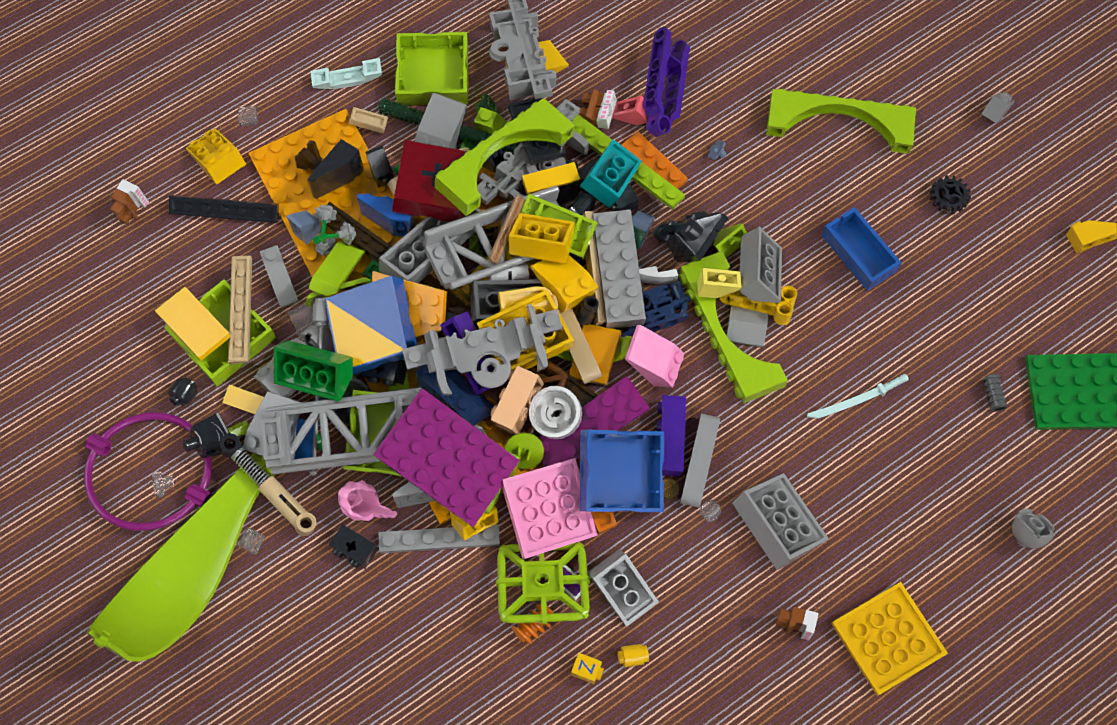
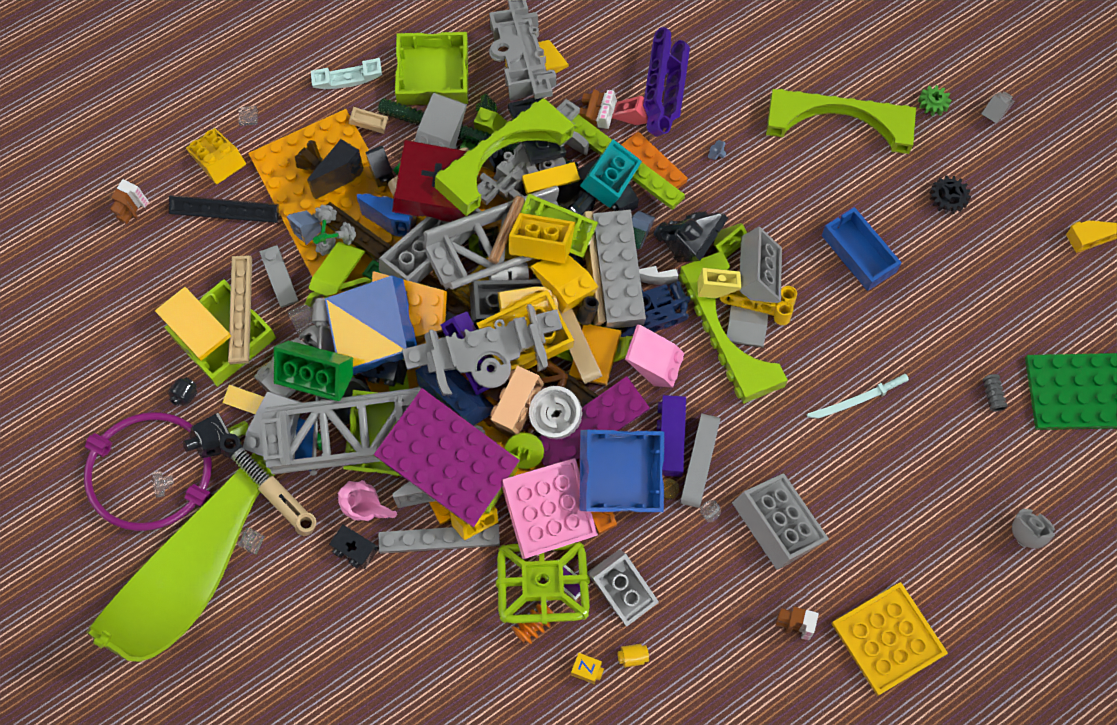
(934, 100): none -> bright green gear

